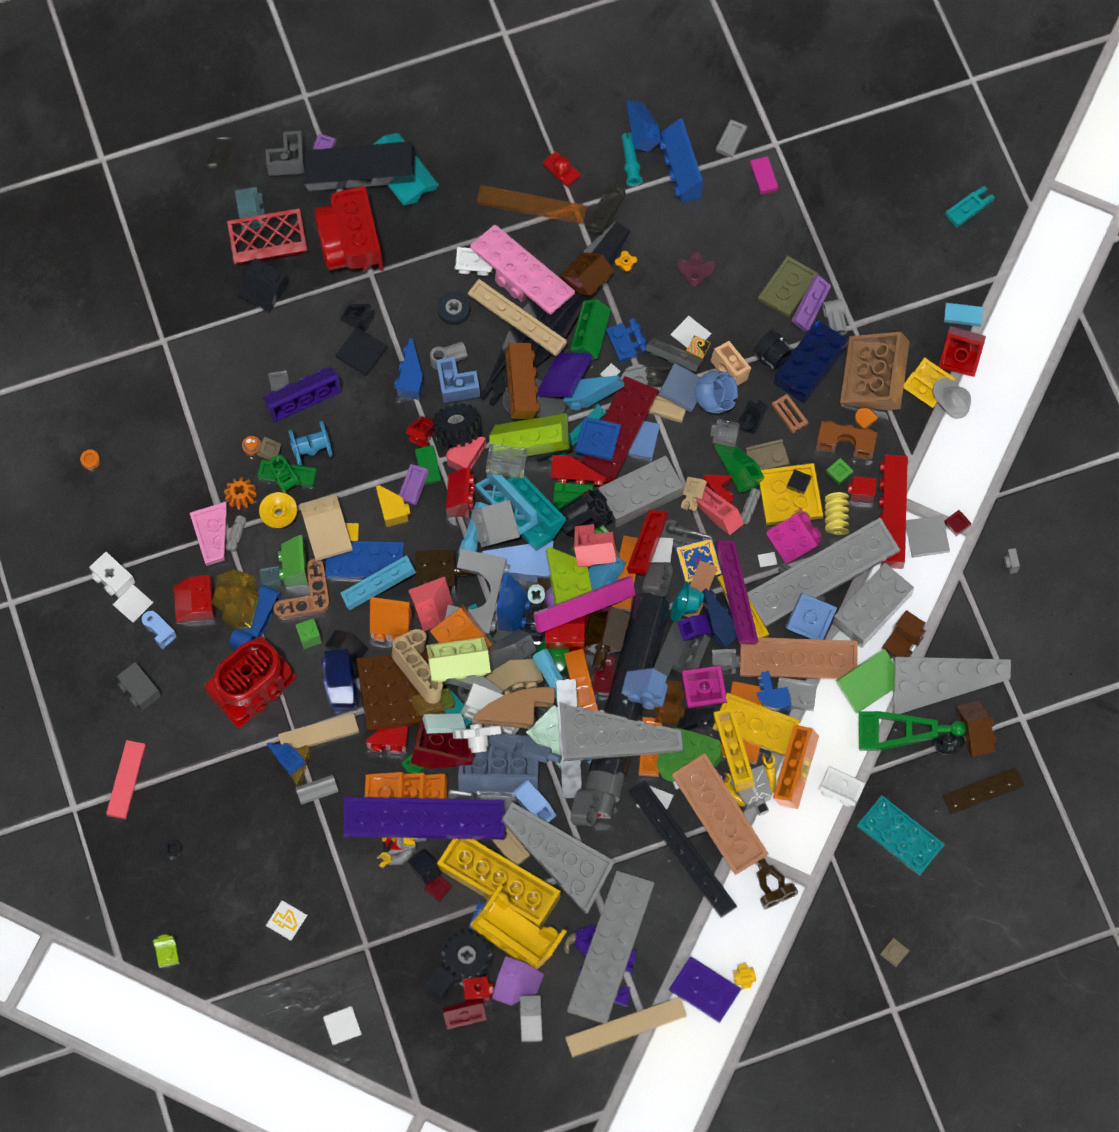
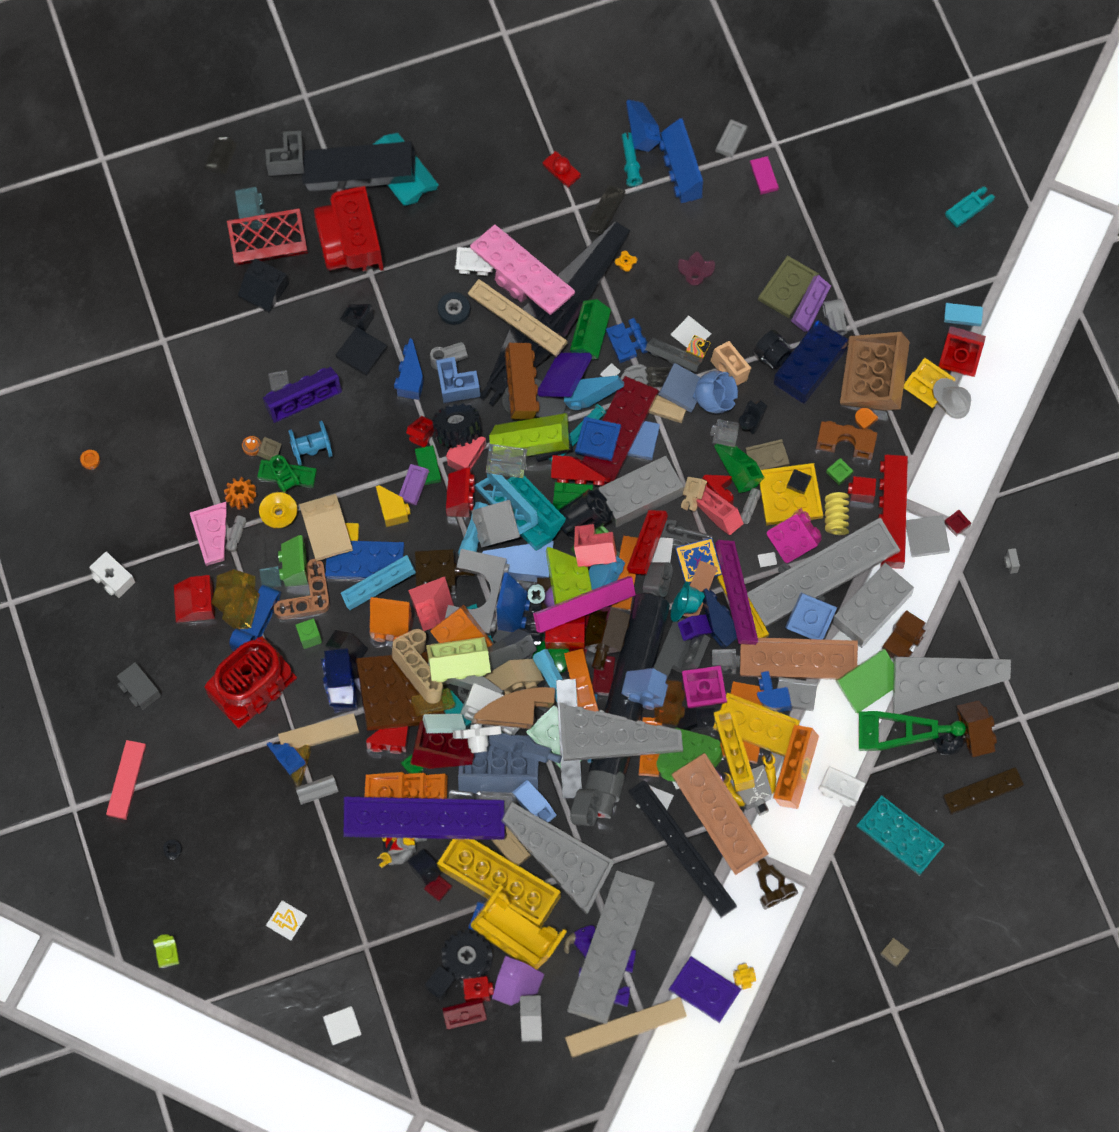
(132, 603): white sticker -> none
(159, 627): light blue leg -> none
(324, 142): medium lavender tile -> none
(532, 204): clear orange tile -> none
(587, 273): reddish brown slope -> none
(798, 426): nougat tile -> none

